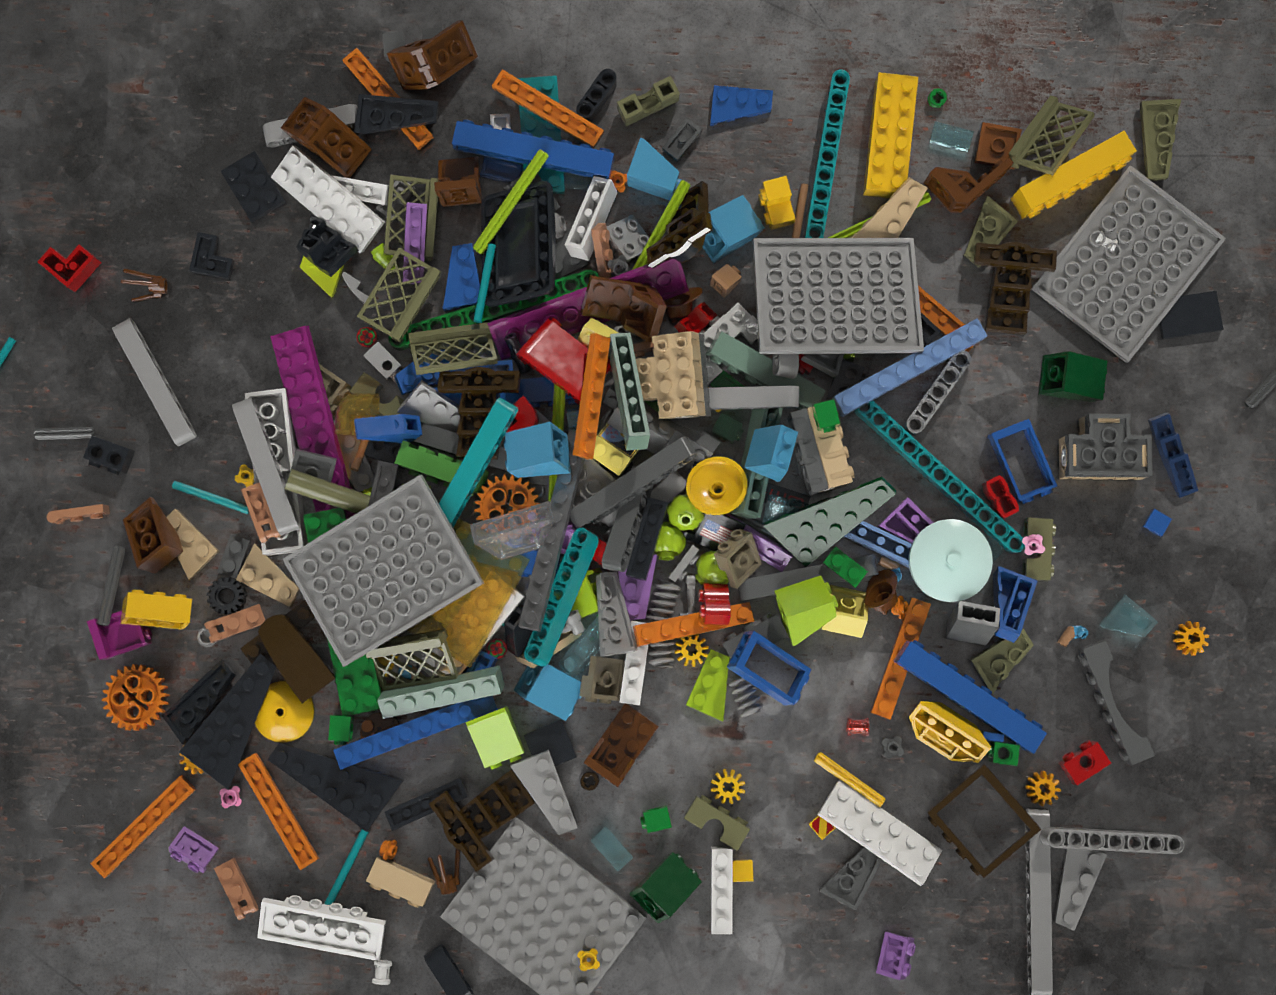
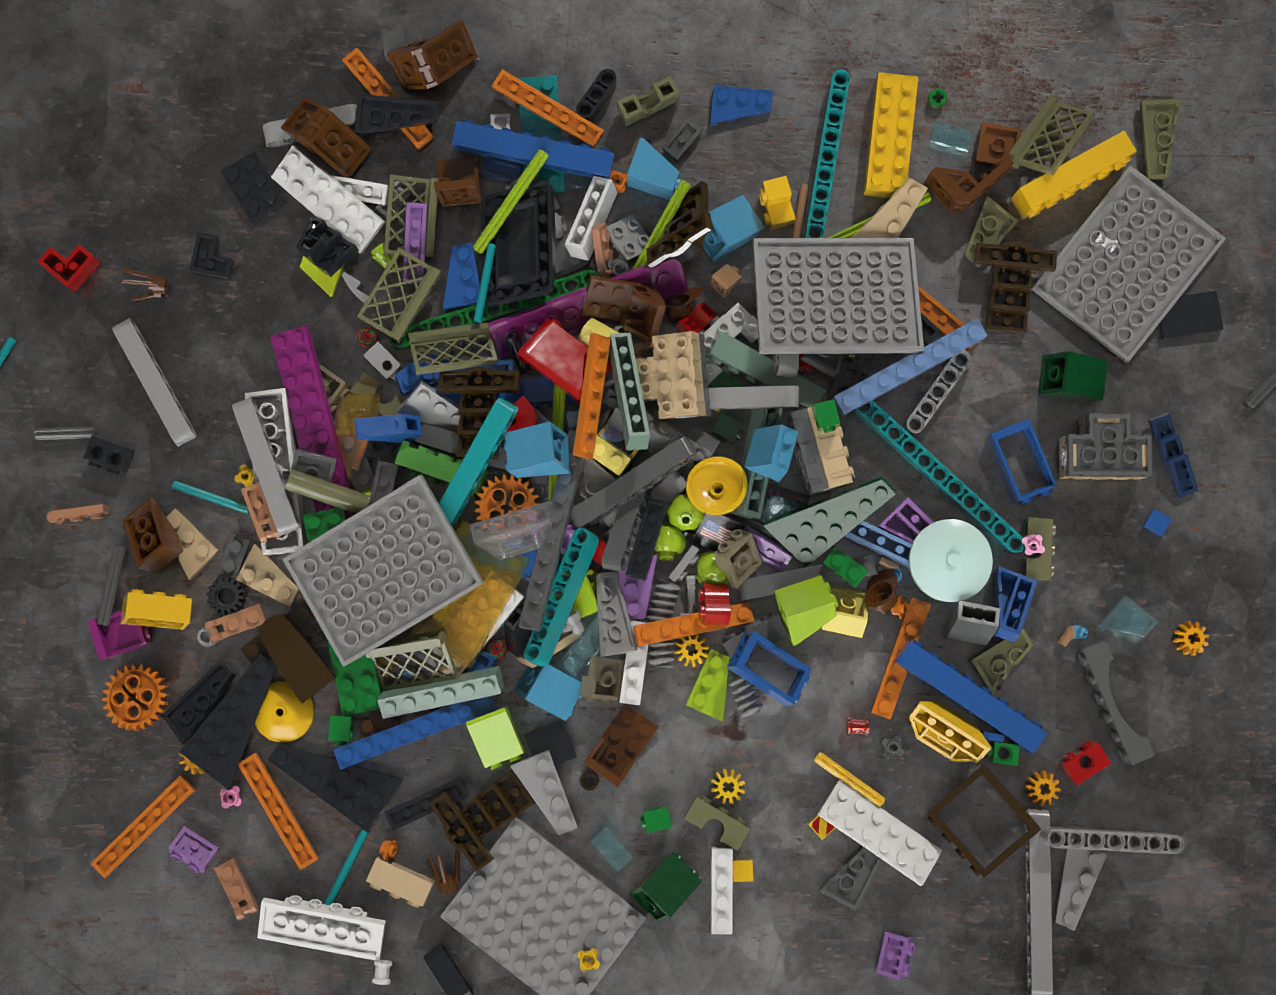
(1001, 500): red brick -> none

